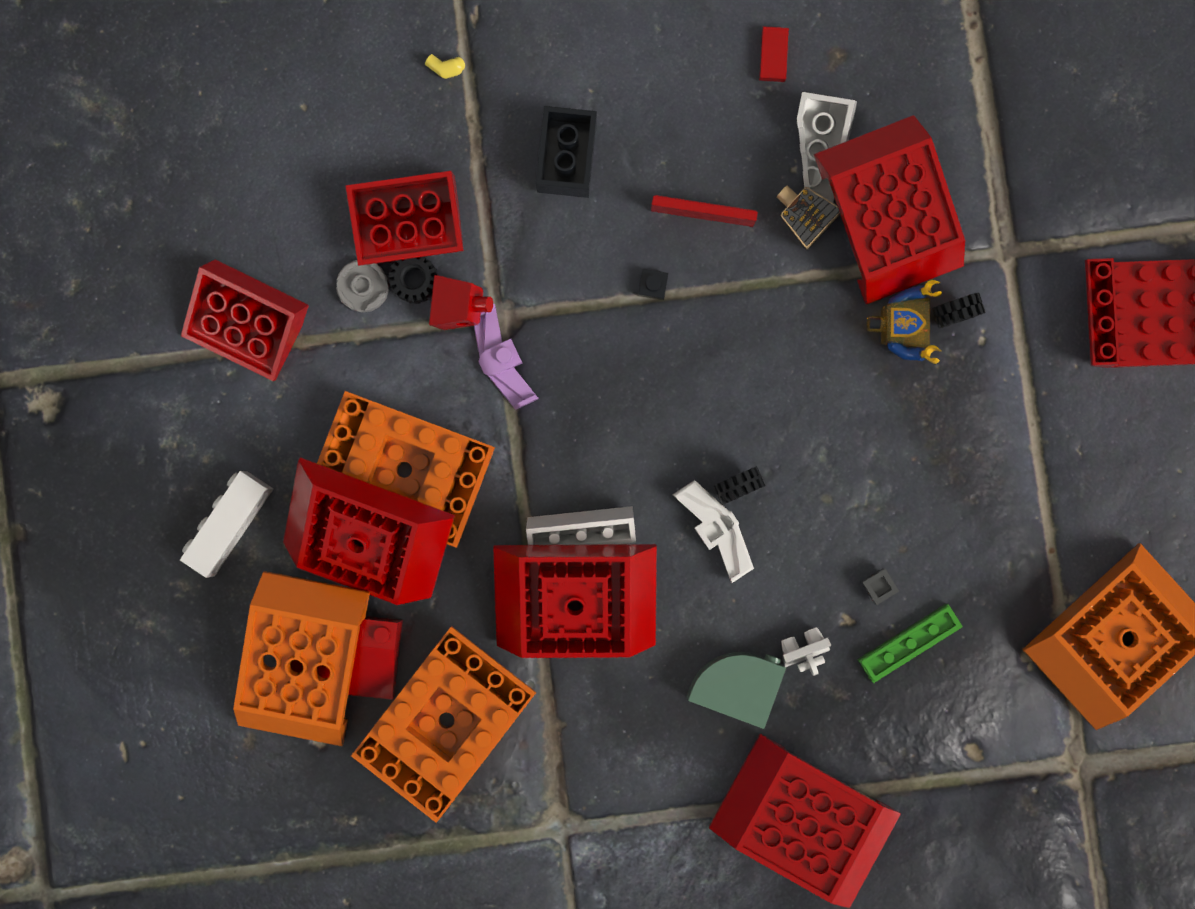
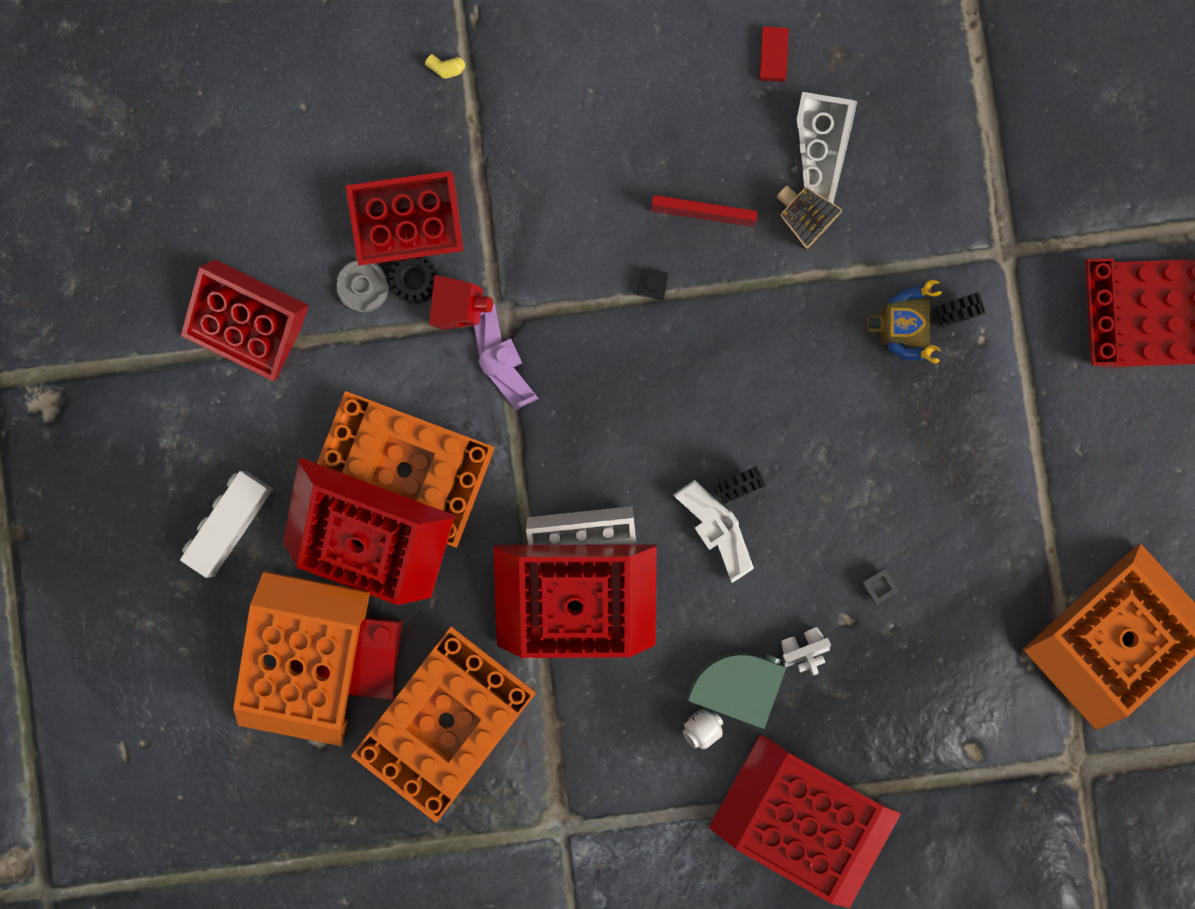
(566, 151): black brick -> none
(703, 729): none -> white head
(894, 207): red slope -> none
(910, 643): bright green tile -> none

